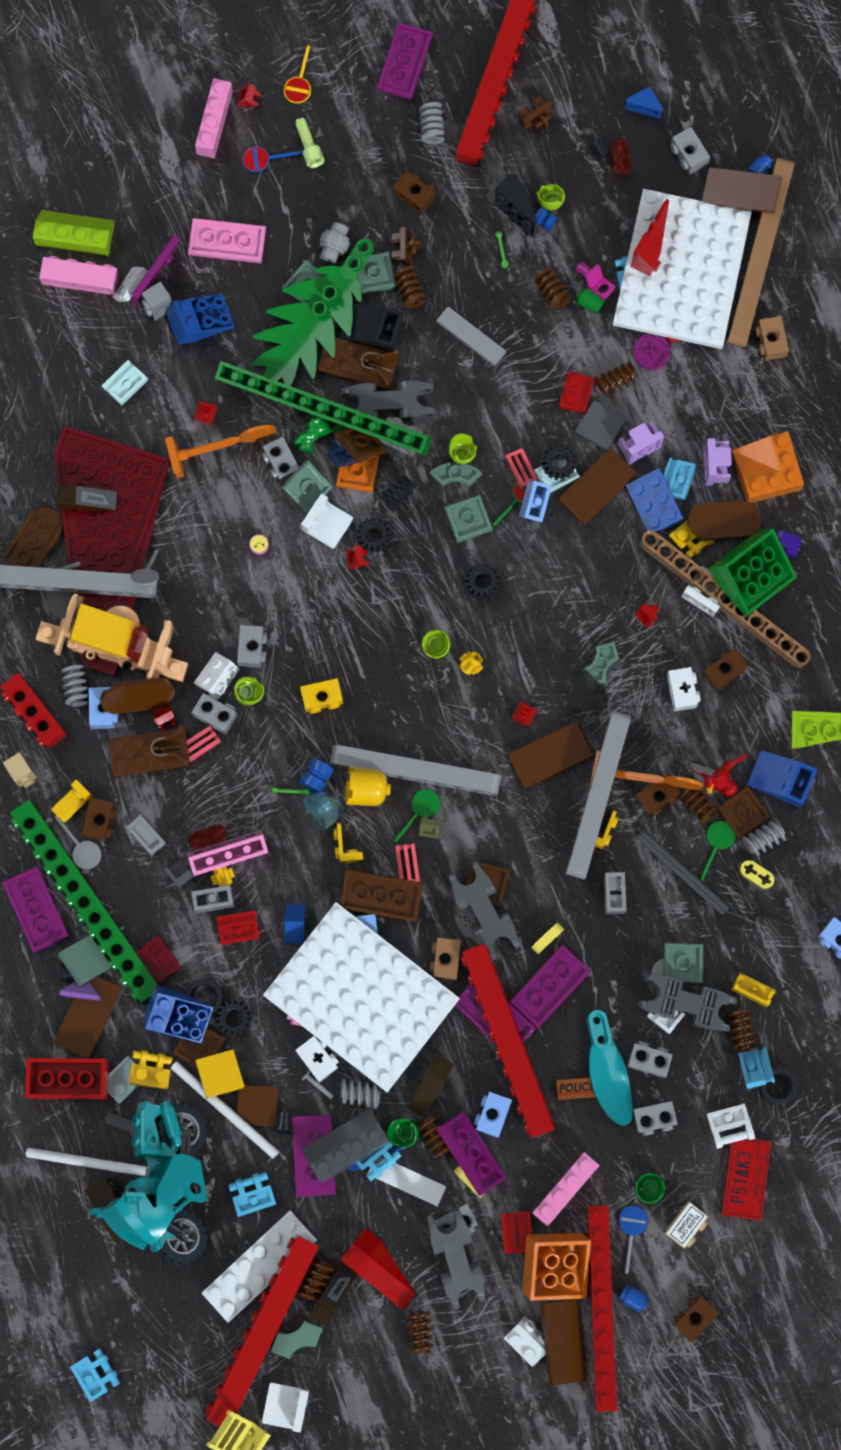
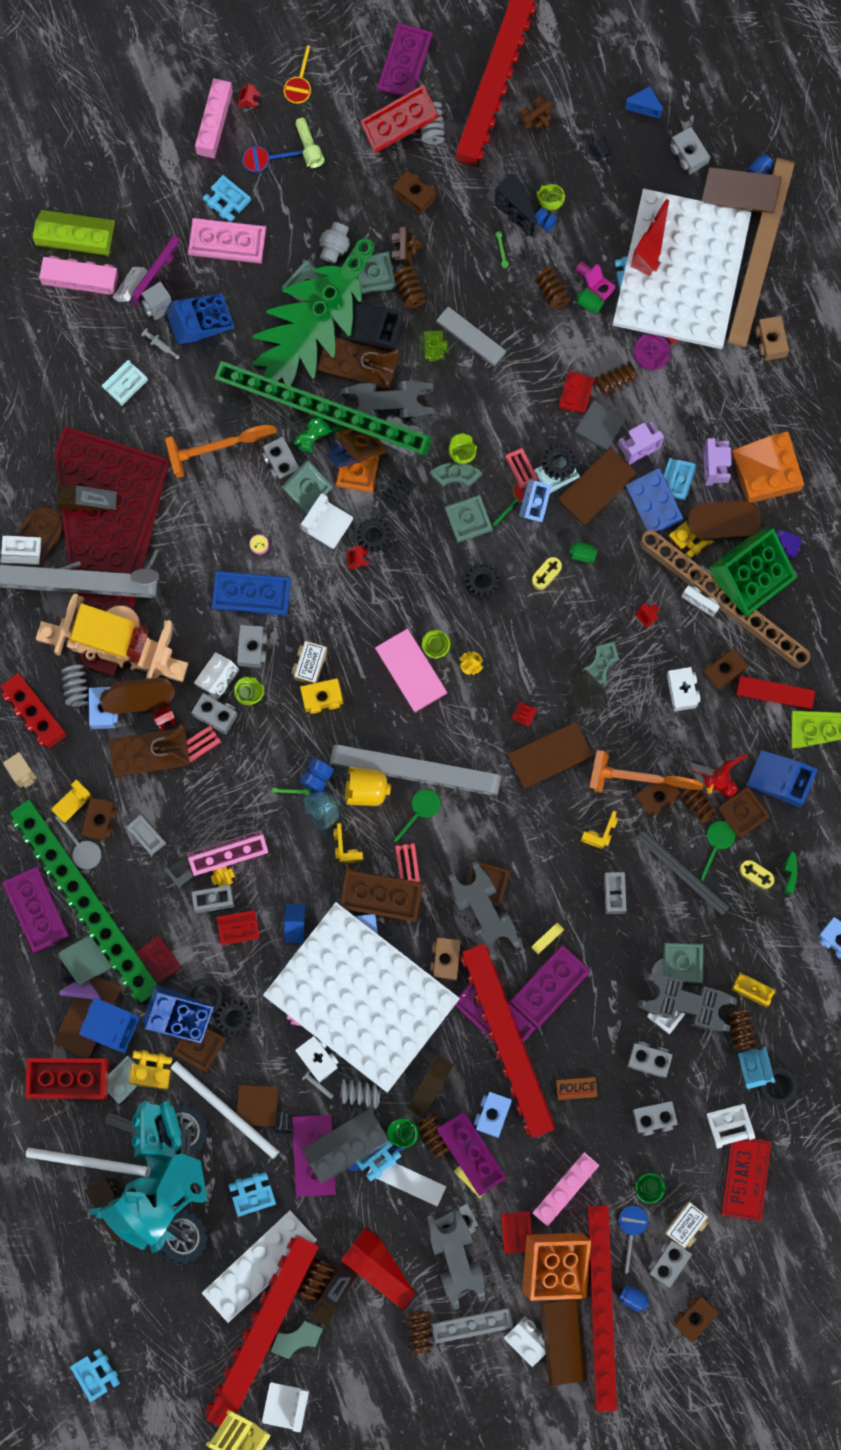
(21, 550): none -> white plate
(109, 1025): none -> blue slope
(159, 343): none -> light grey piece
(205, 413): red tile -> none
(207, 836): clear red plate -> none
(219, 1074): yellow tile -> none
(229, 193): none -> medium azure plate
(251, 593): none -> blue tile
(310, 663): none -> brick
(399, 118): none -> red tile
(411, 670): none -> bright pink tile
(429, 827): olive tile -> none
(434, 345): none -> clear neon green brick
(472, 1325): none -> light grey tile
(549, 576): none -> light yellow beam
(583, 552): none -> green brick
(598, 795): light grey beam -> none
(608, 1071): teal plant -> none
(621, 156): clear red plate -> none
(674, 1266): none -> light grey brick
(764, 837): light grey piece -> none
(775, 692): none -> red tile
(791, 869): none -> green slope

